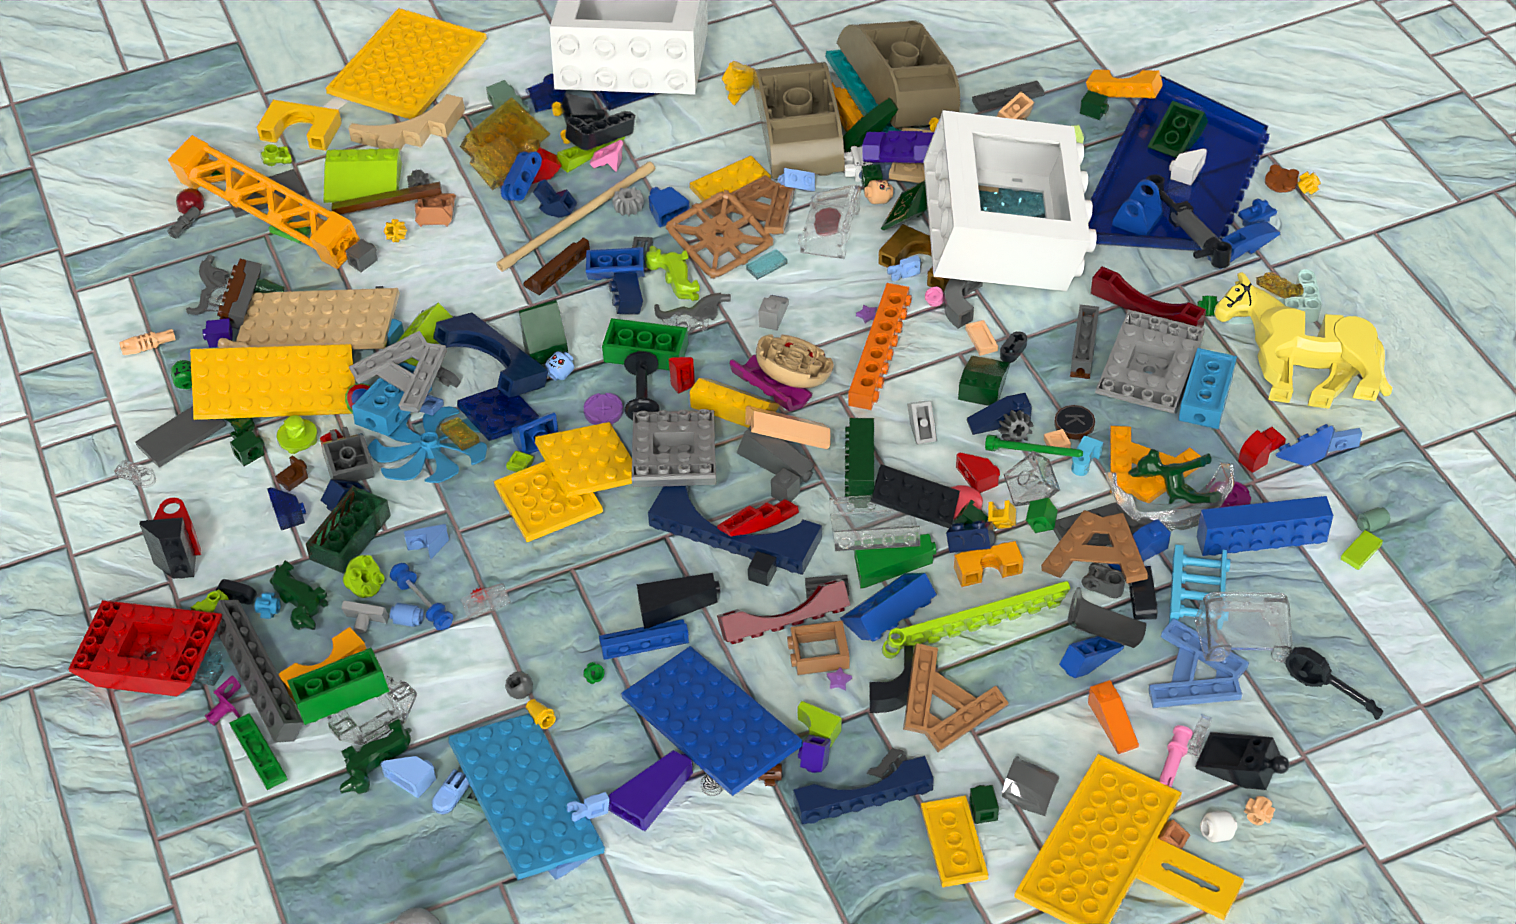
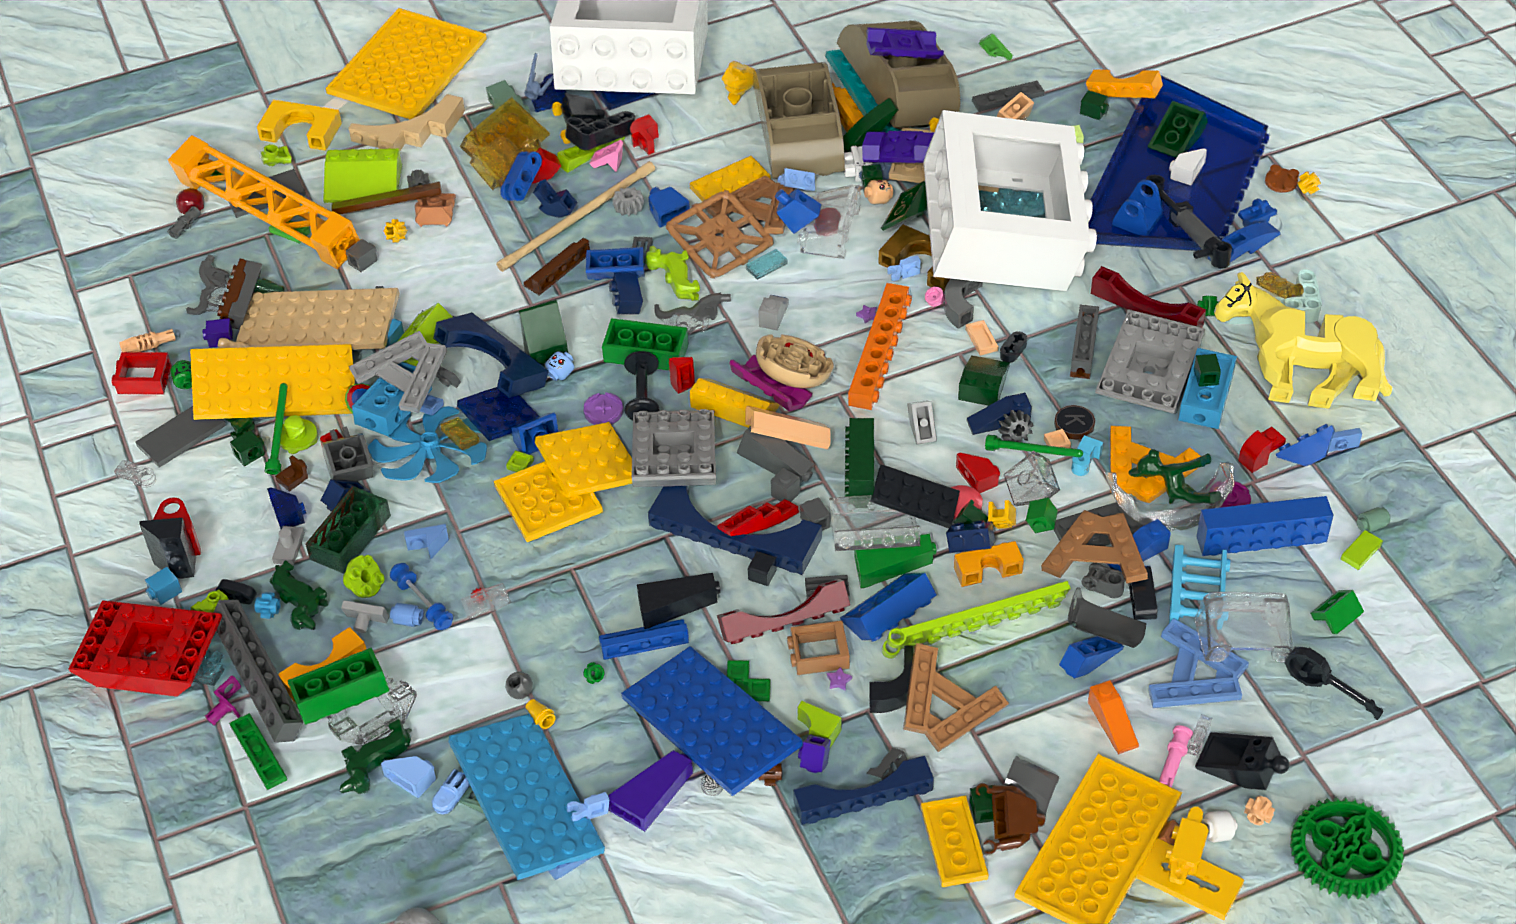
(142, 385): none -> red window
(163, 586): none -> dark azure brick
(273, 465): none -> green piece
(288, 545): none -> light grey tile
(533, 87): none -> sand blue plant
(643, 133): none -> red brick
(756, 688): none -> green tile
(796, 209): none -> blue torso
(815, 512): none -> dark grey brick
(902, 43): none -> dark purple piece
(994, 47): none -> bright green tile
(1013, 817): none -> reddish brown torso
(1188, 846): none -> yellow hinge
(1207, 370): none -> dark green brick
(1339, 610): none -> green panel
(1339, 862): none -> green gear

